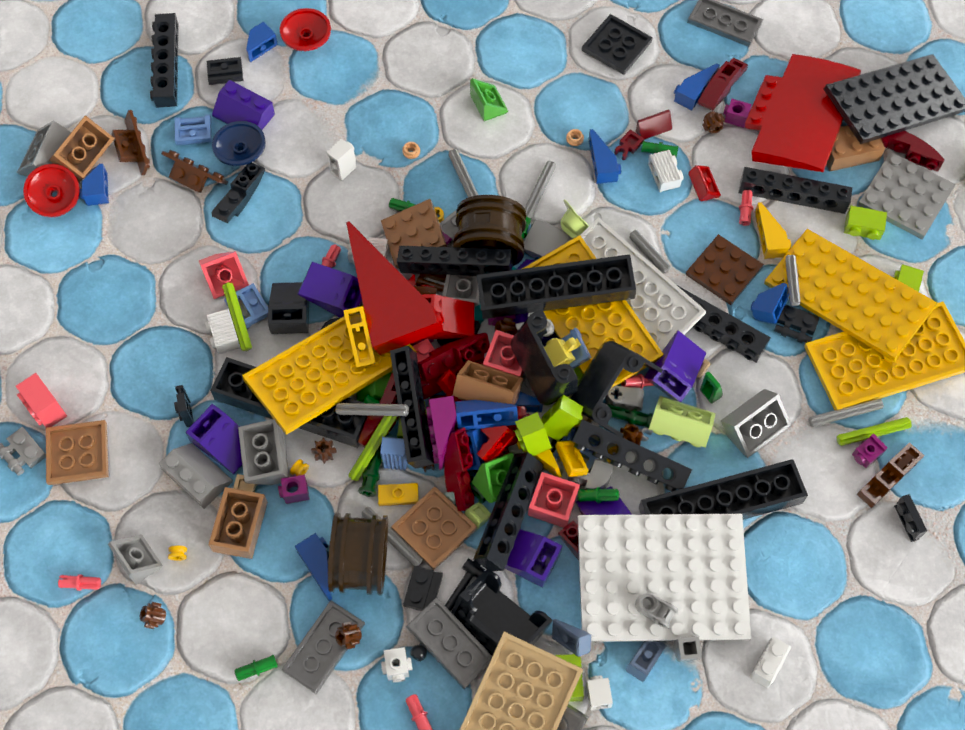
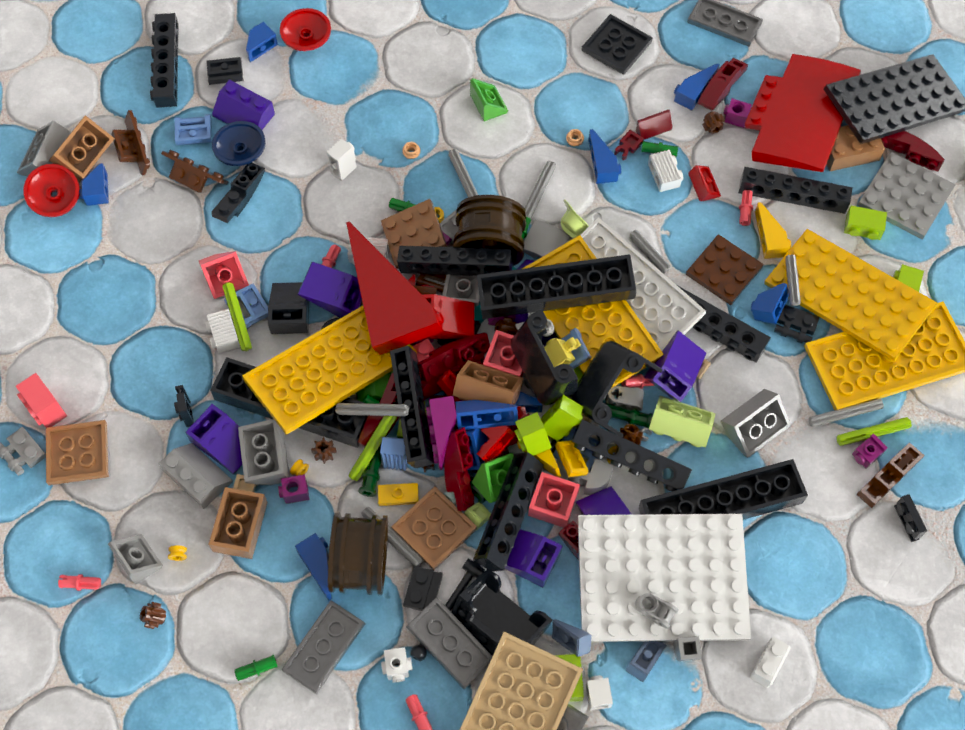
(348, 635): reddish brown gear -> none
(359, 336): yellow slope -> none
(598, 495): green axle -> none
(711, 388): green slope -> none

